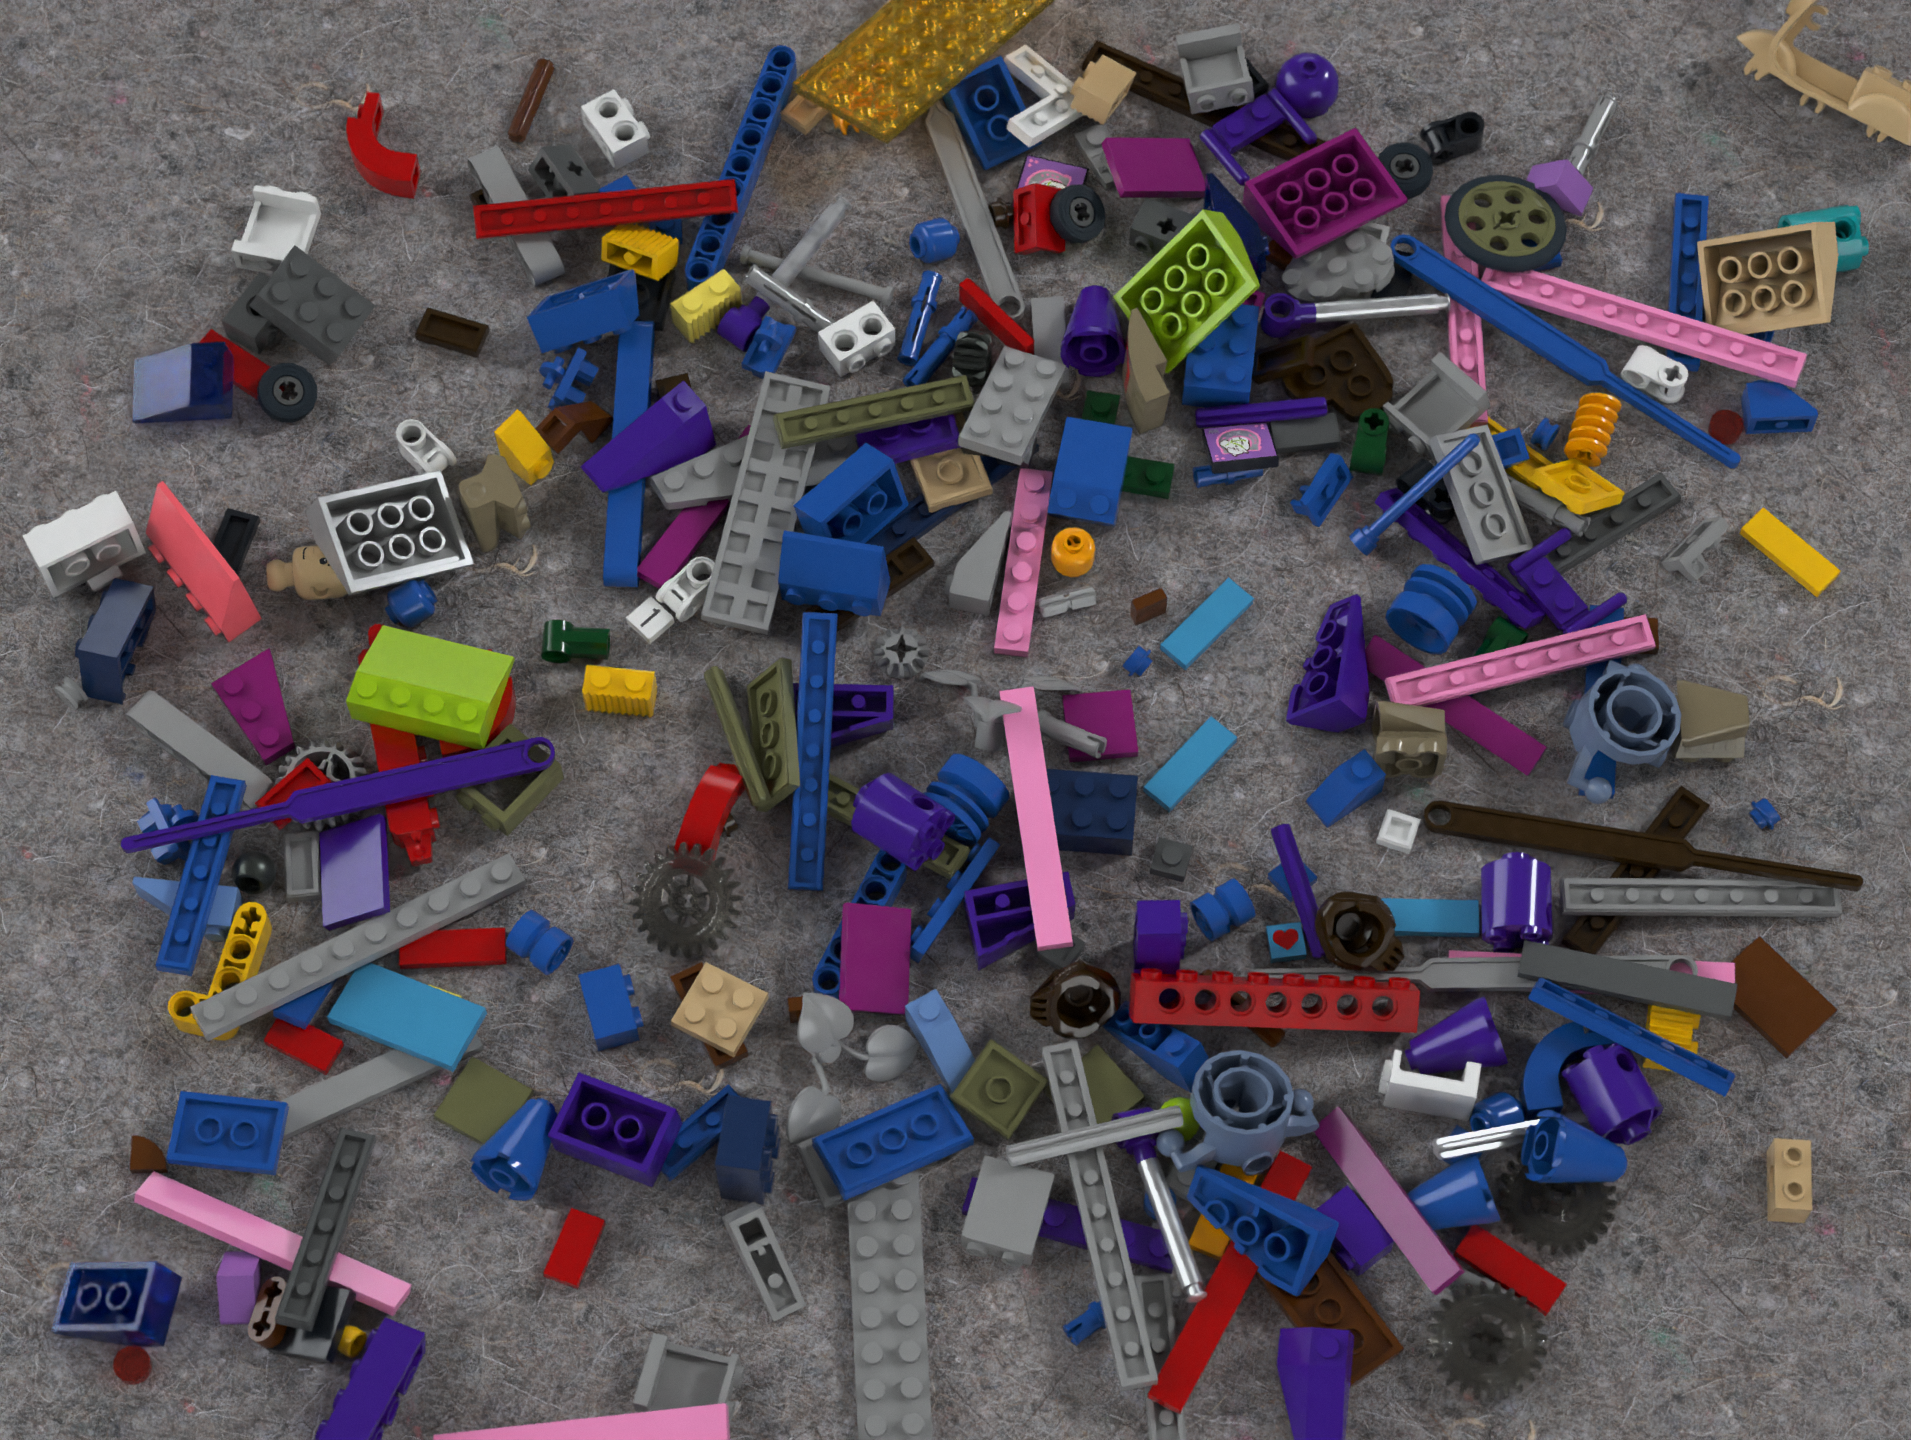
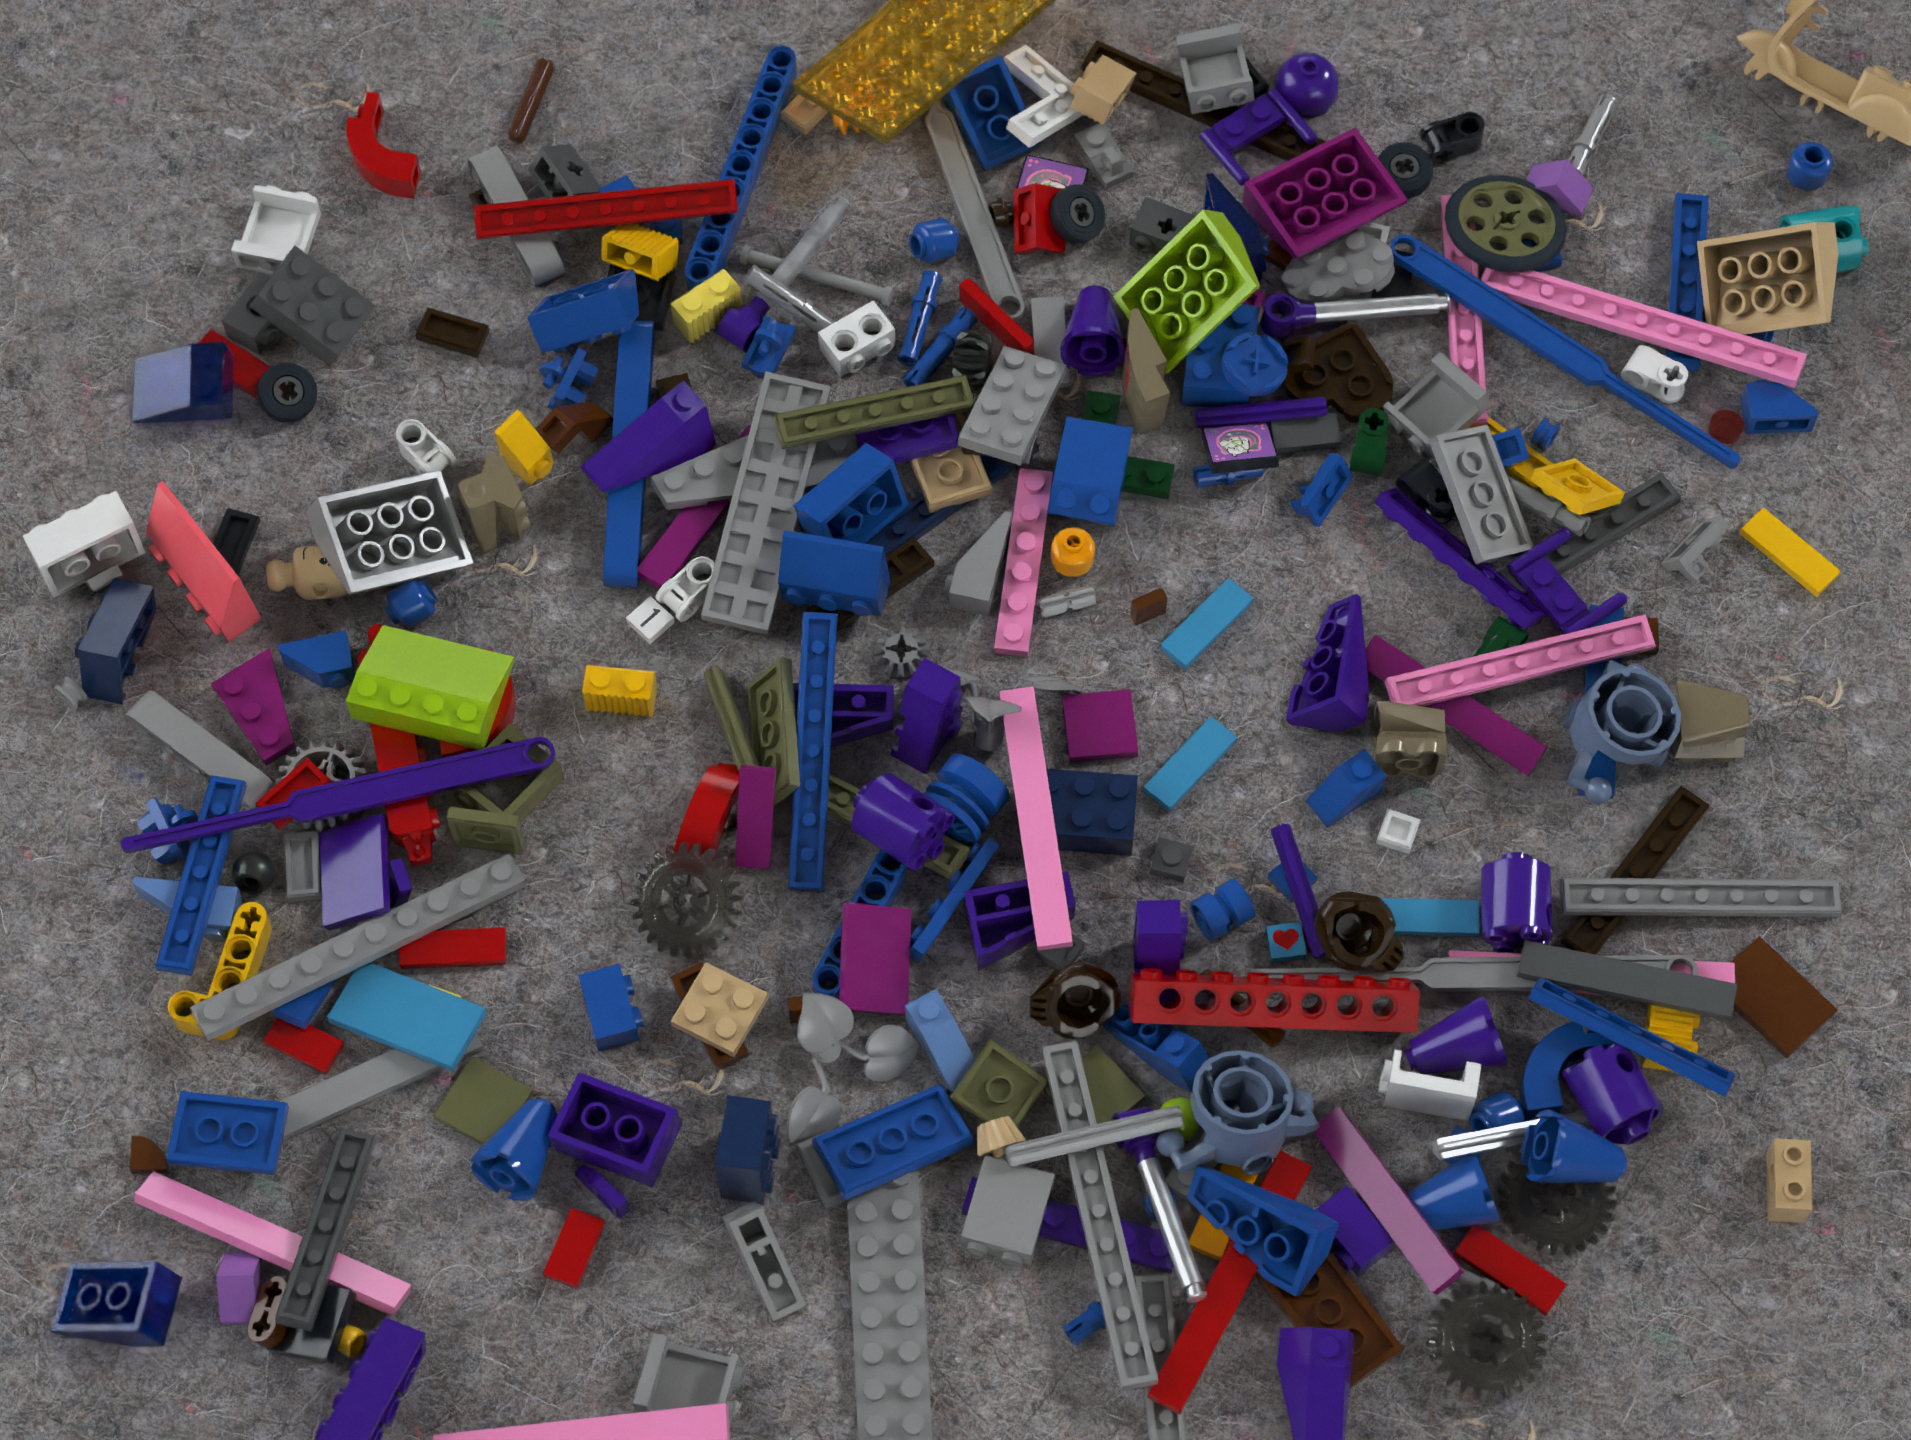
(132, 1365): clear red tile -> none
(321, 659): none -> blue slope
(399, 882): none -> dark purple tile
(486, 830): none -> olive tile
(536, 939): blue wheel -> none
(564, 641): dark green piece -> none
(603, 1190): none -> dark purple tile
(610, 131): white brick -> none
(697, 1134): blue tile -> none
(755, 816): none -> magenta tile
(931, 715): none -> dark purple wedge
(996, 1136): none -> tan piece
(1071, 735): light grey pin -> none
(1138, 661): blue plate -> none
(1154, 167): magenta tile -> none
(1254, 364): none -> blue tile
(1367, 537): blue piece -> none
(1431, 609): blue wheel -> none
(1592, 428): light orange piece -> none
(1616, 845): dark brown piece -> none
(1764, 814): blue plate -> none
(1809, 166): none -> blue head

